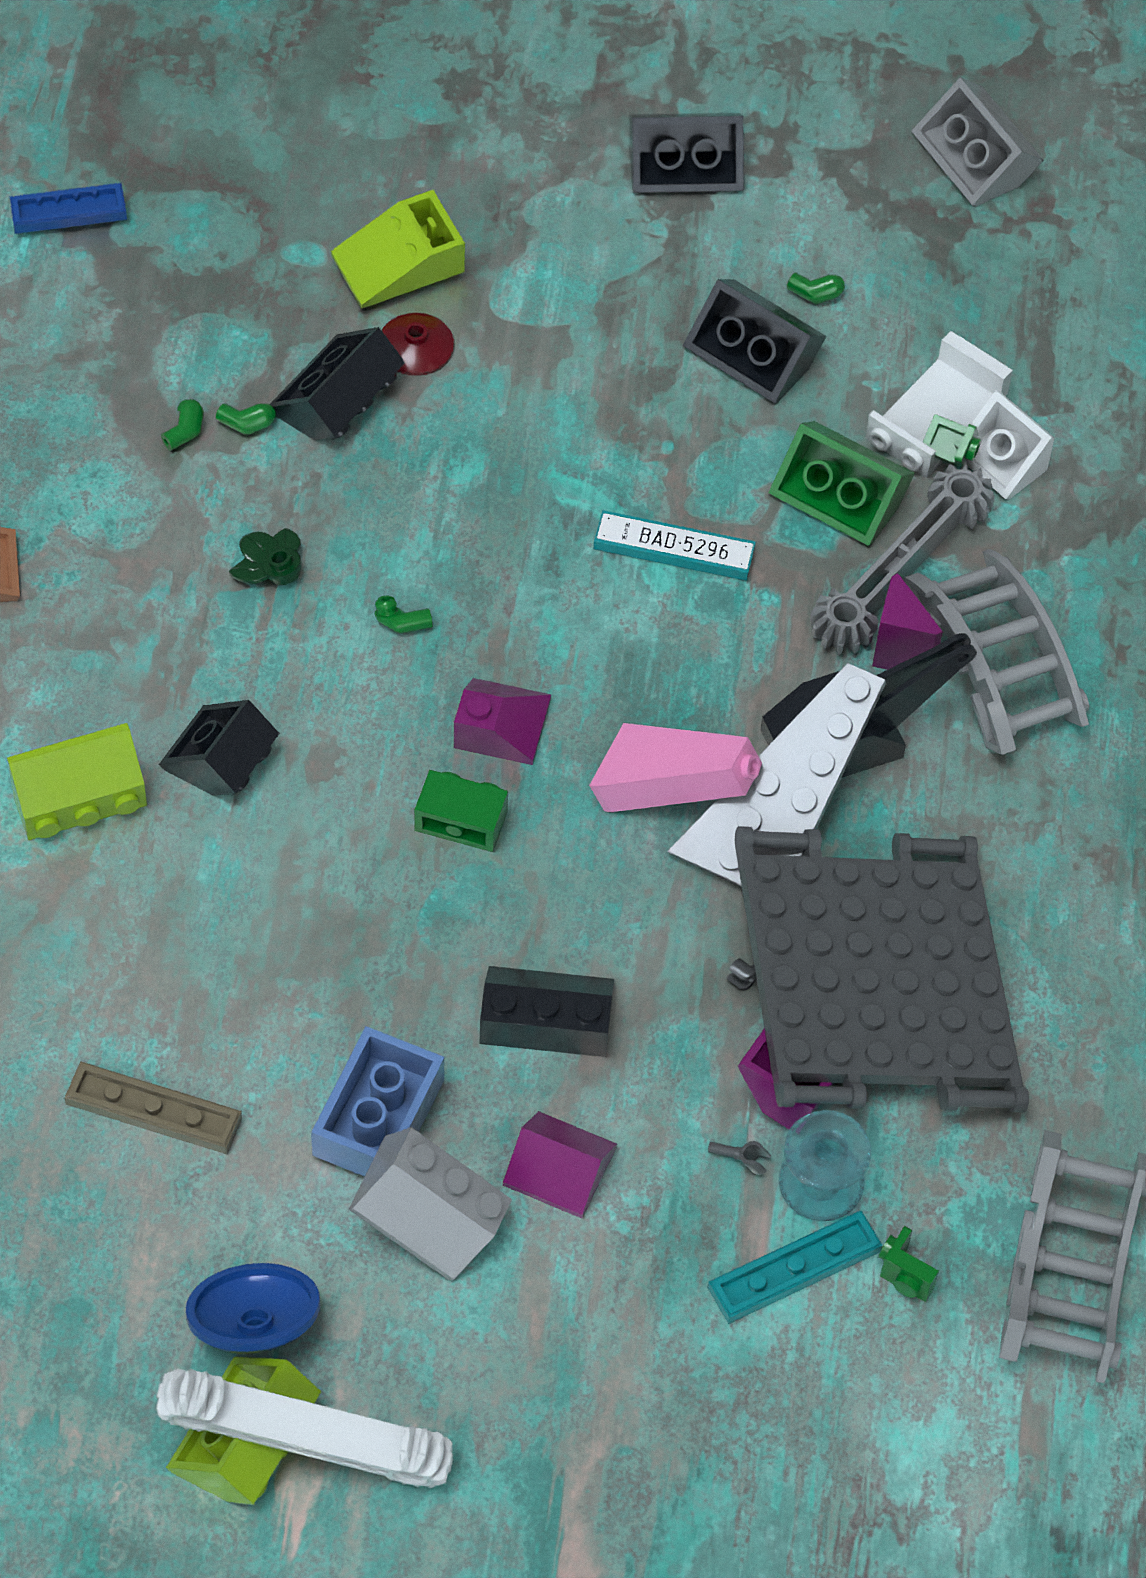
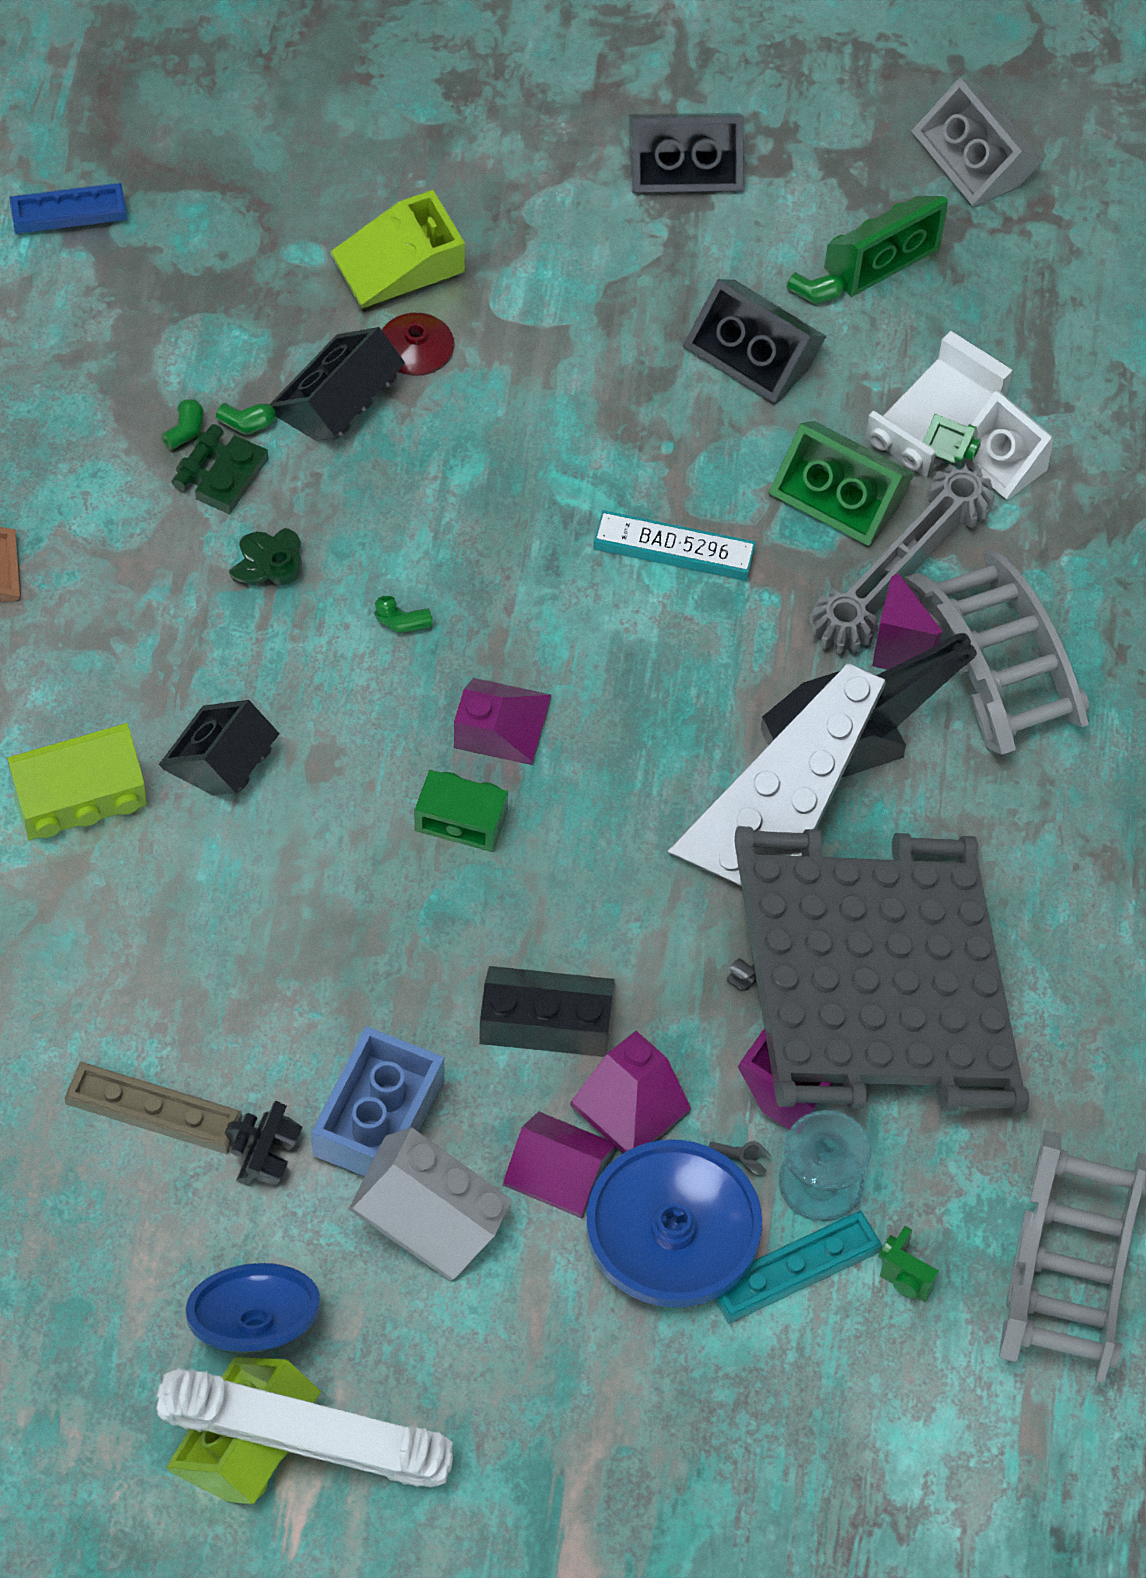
(229, 476): none -> dark green plate
(273, 1128): none -> black hips
(632, 1095): none -> magenta slope
(672, 767): bright pink slope -> none
(673, 1223): none -> blue dish
(887, 243): none -> green slope

